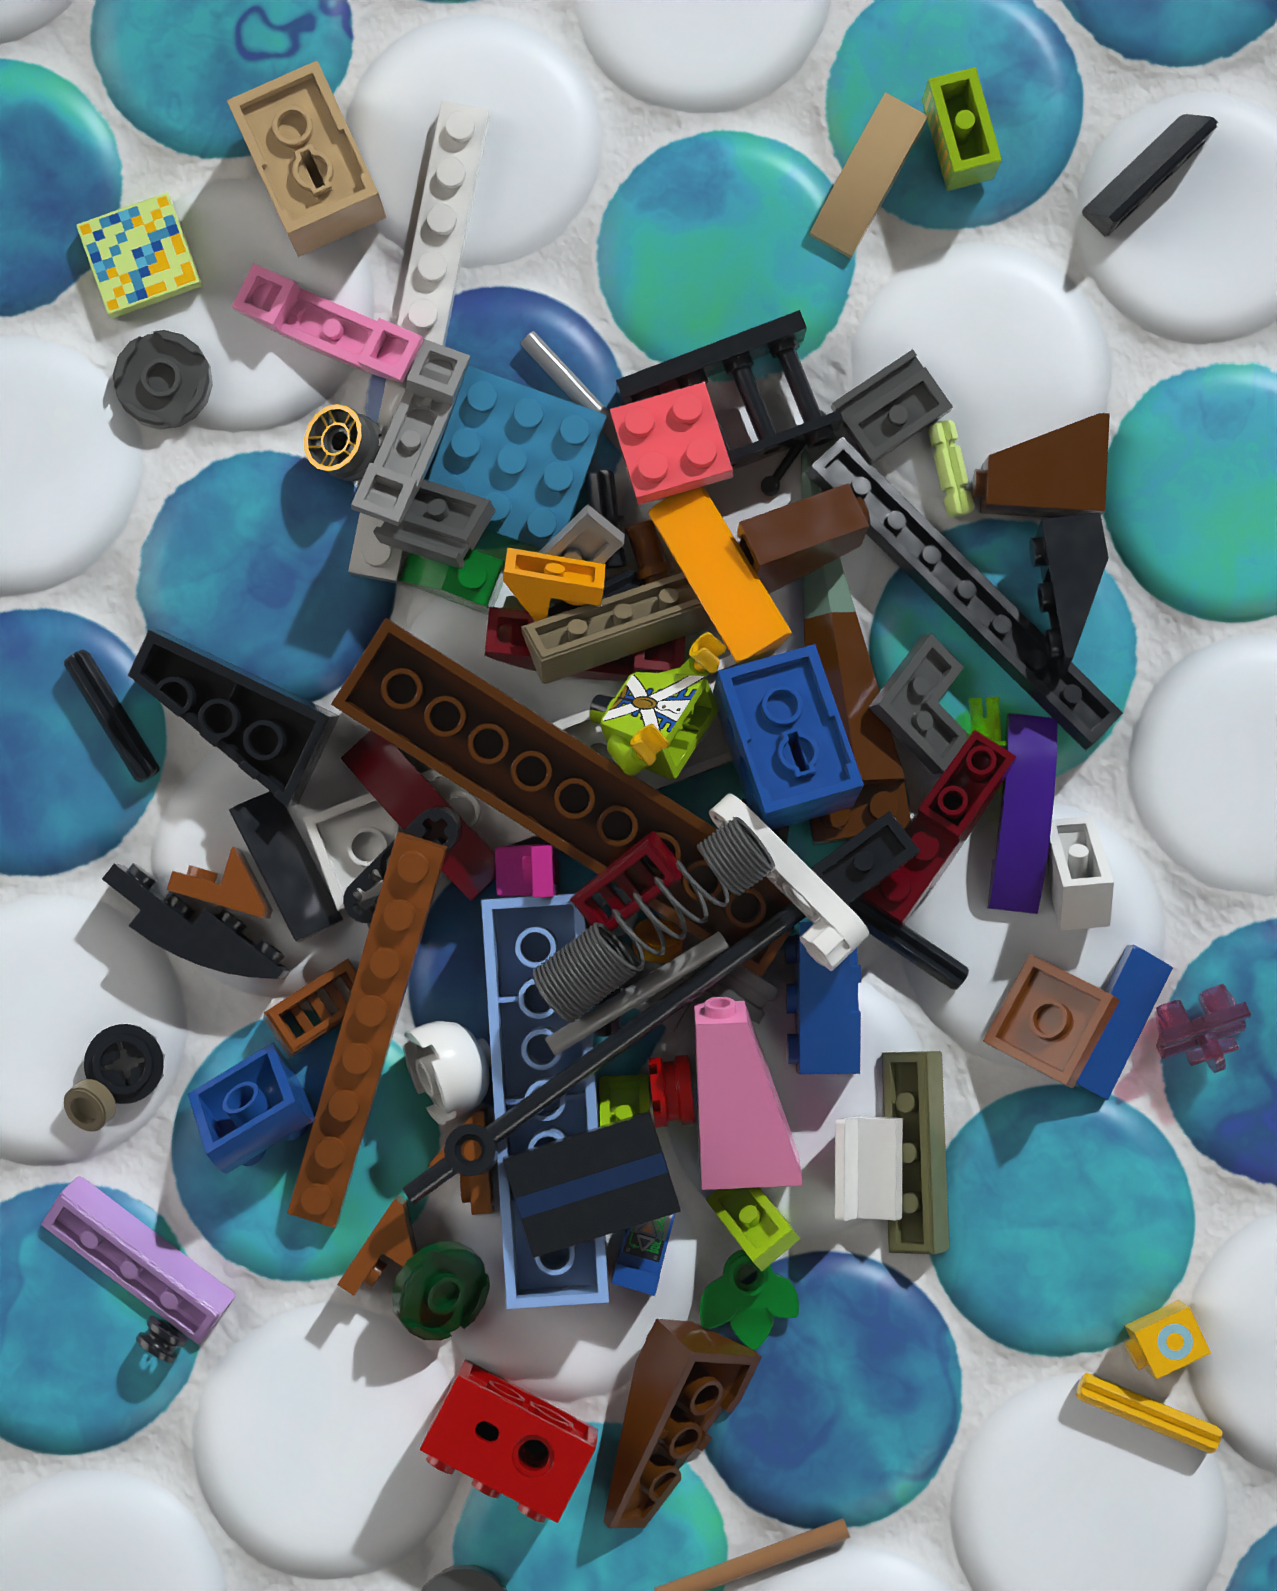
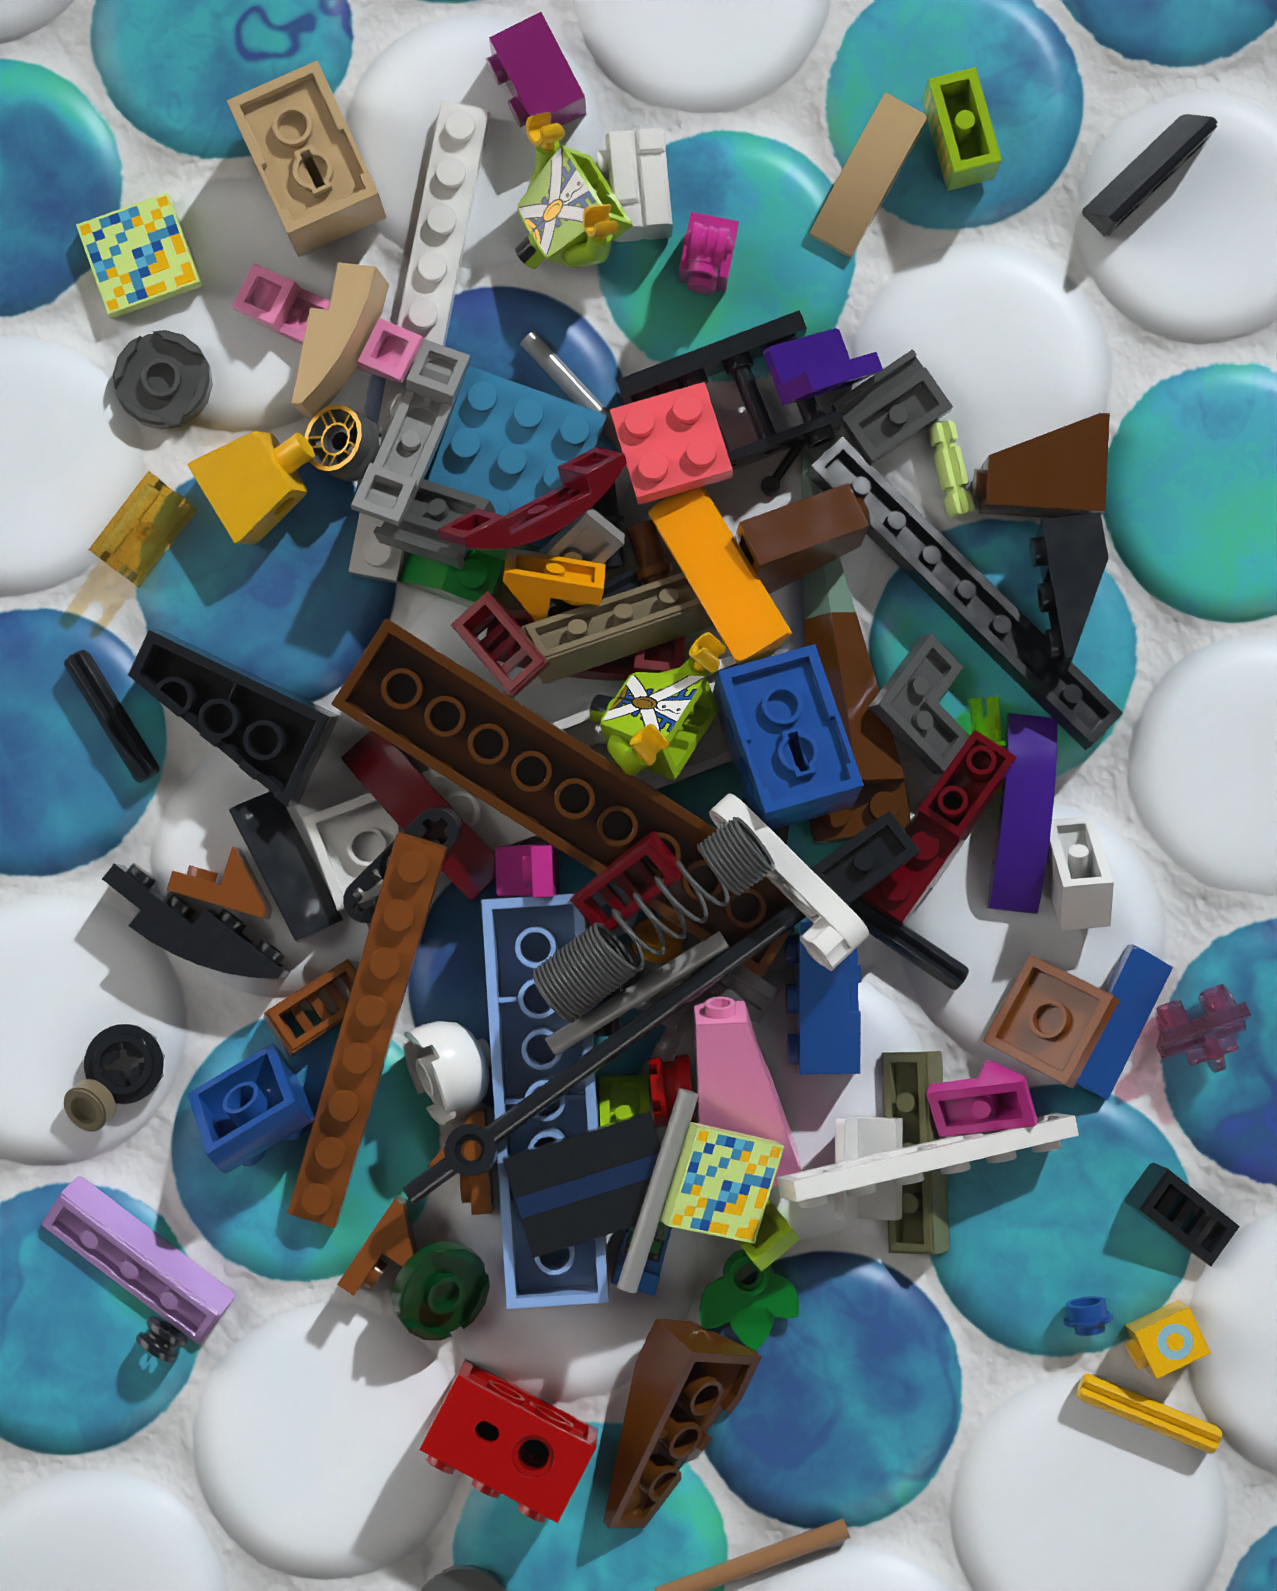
(143, 529): none -> clear yellow hinge
(253, 482): none -> yellow torso
(338, 336): none -> tan slope
(476, 620): none -> dark red slope
(535, 72): none -> magenta brick
(566, 204): none -> torso
(583, 484): none -> dark red slope
(639, 180): none -> white brick
(657, 1191): none -> light grey bar
(707, 253): none -> dark pink brick
(722, 1183): none -> tile
(816, 366): none -> dark purple panel
(907, 1164): none -> white plate
(982, 1104): none -> dark pink slope
(1087, 1315): none -> blue plate
(1156, 1193): none -> black slope

